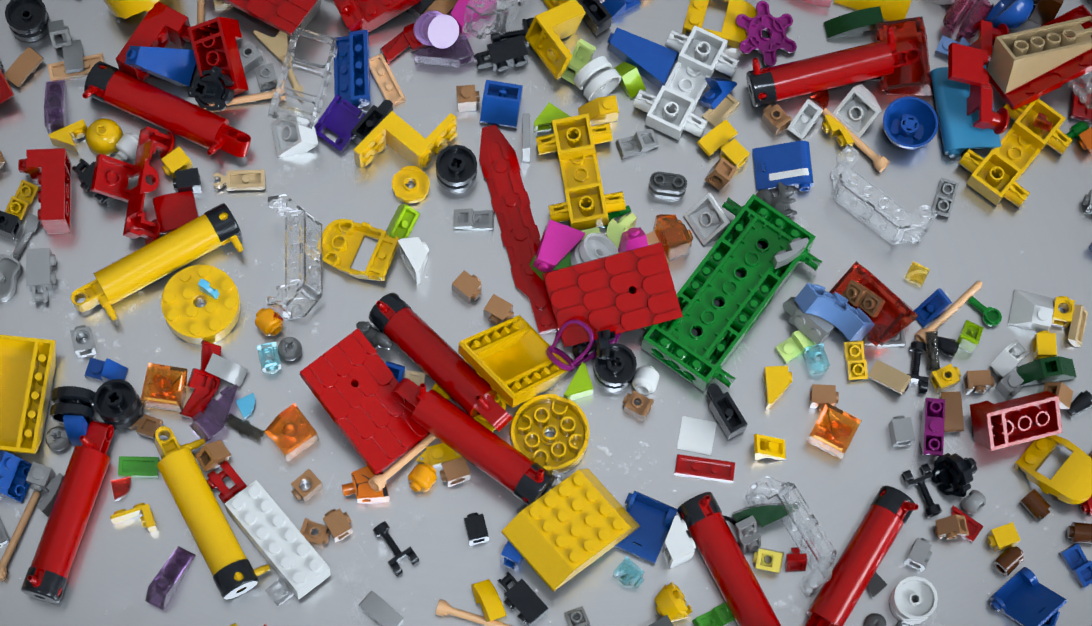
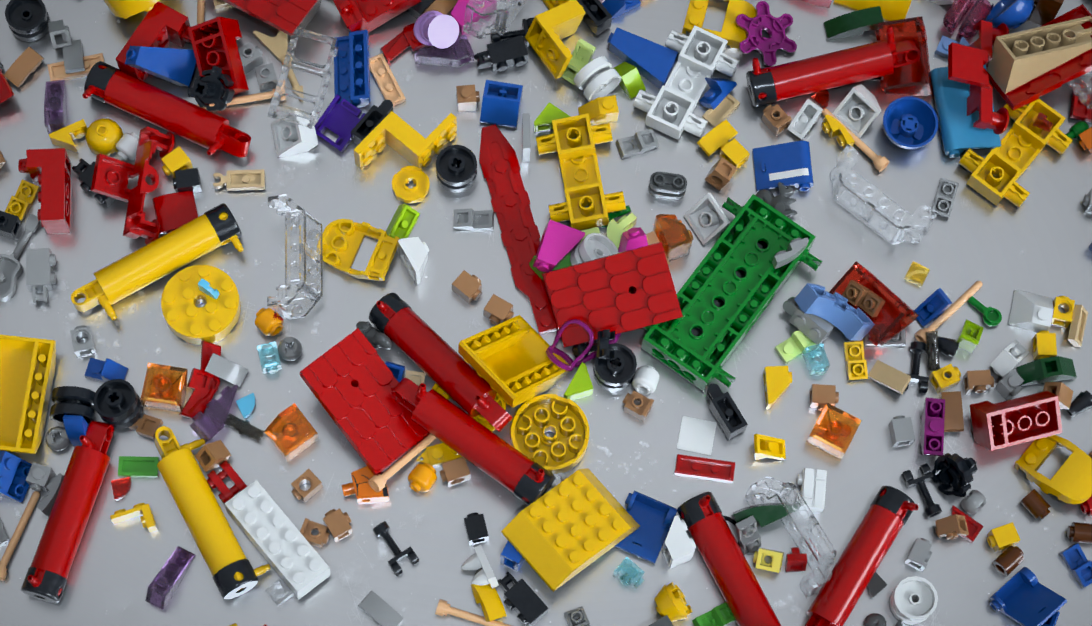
(478, 561): none -> white tile
(813, 488): none -> white brick

